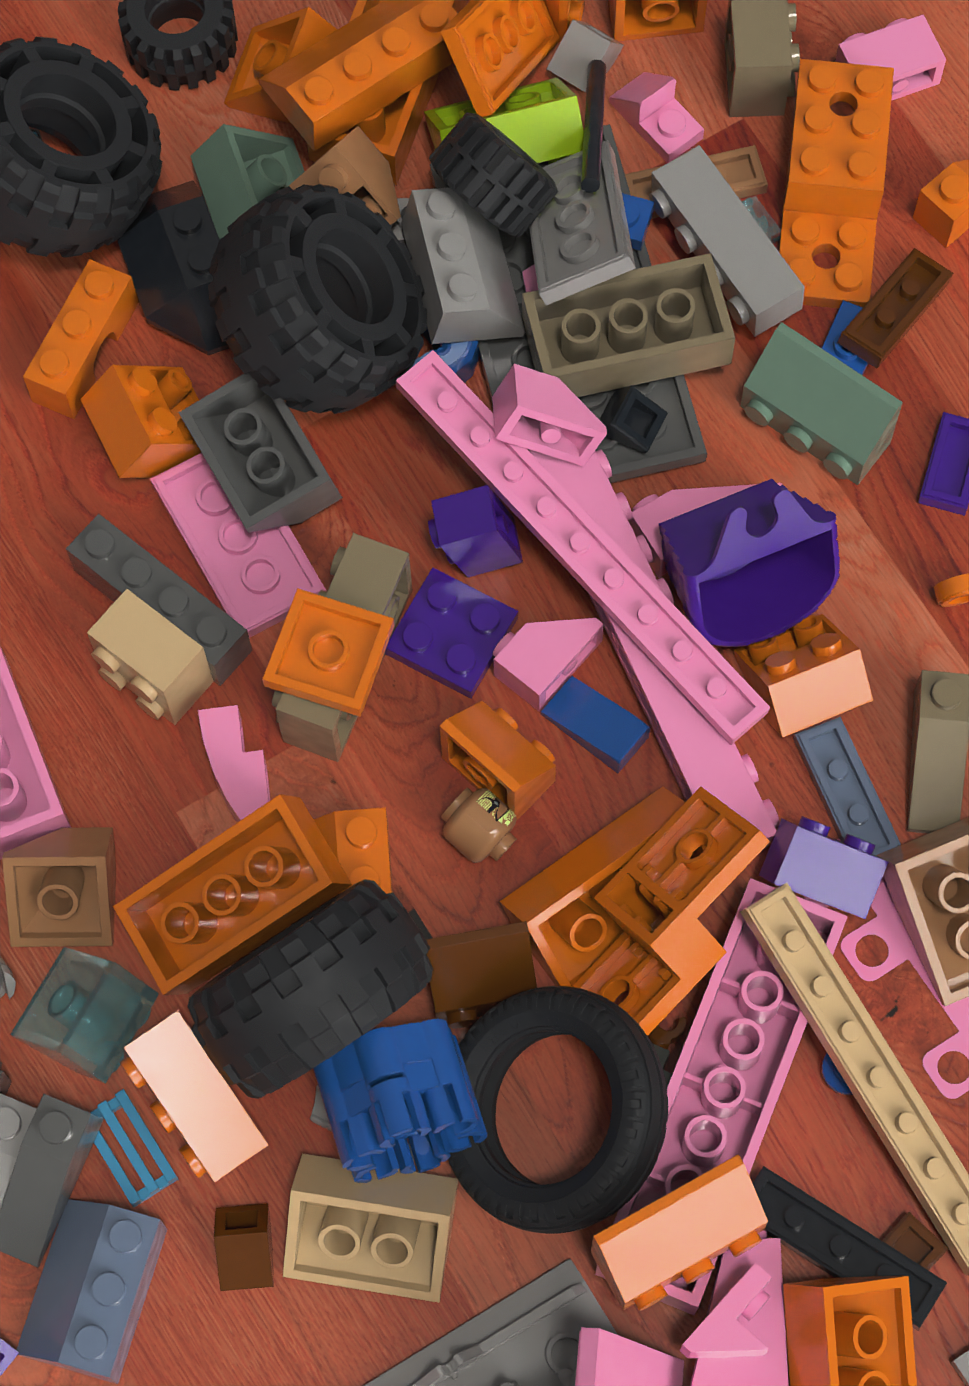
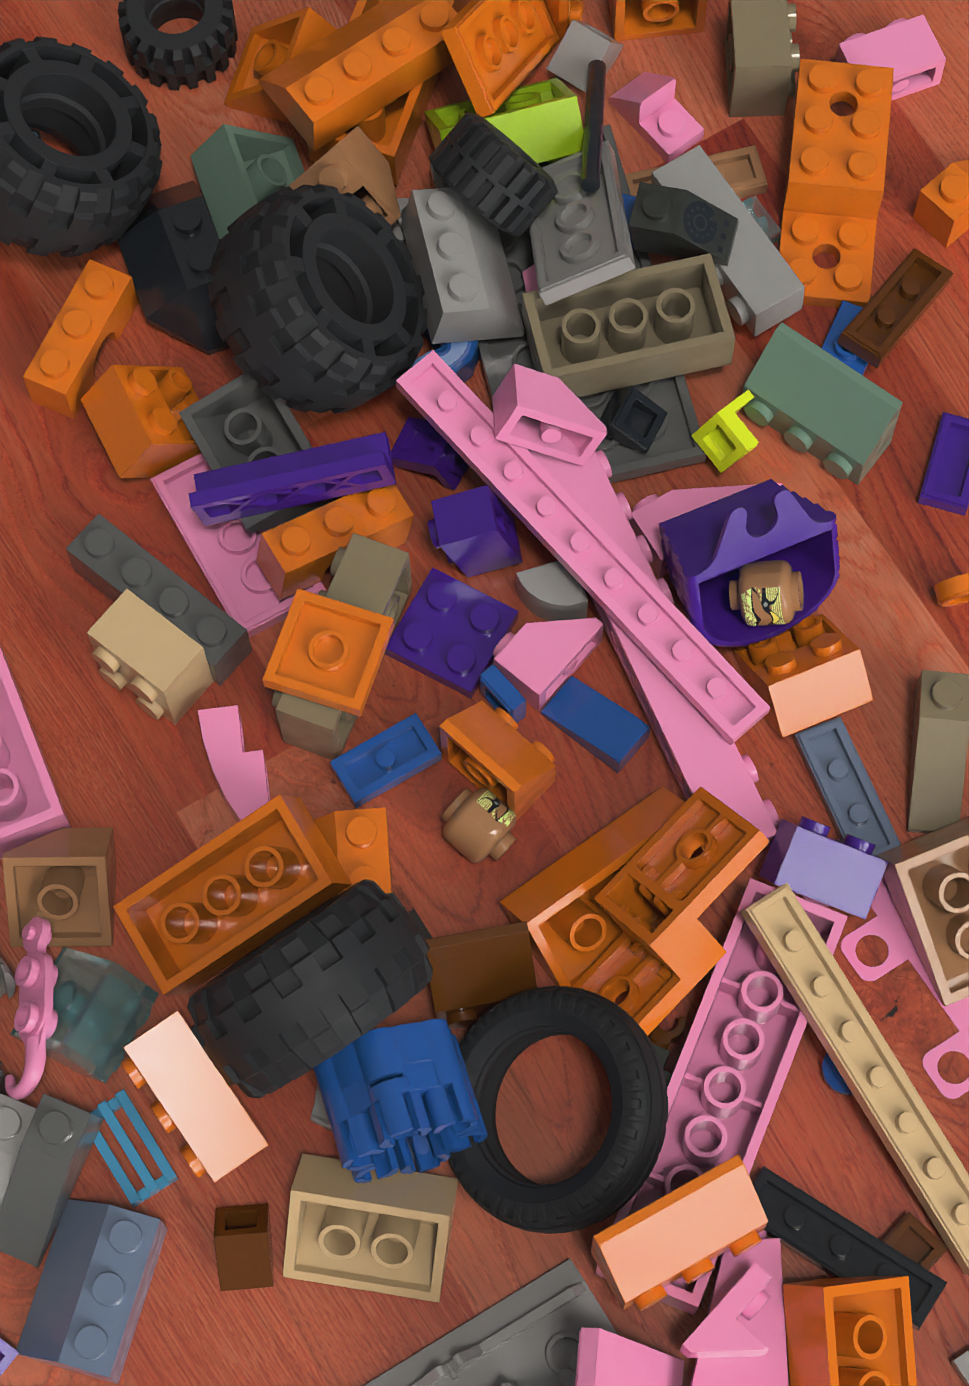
(35, 1015): none -> bright pink piece
(293, 479): none -> dark purple fence
(304, 547): none -> orange arch
(385, 760): none -> blue plate
(426, 451): none -> dark purple bracket
(501, 693): none -> blue tile
(552, 593): none -> light grey brick
(680, 224): none -> pearl dark grey slope
(725, 436): none -> neon yellow panel
(767, 593): none -> medium nougat head

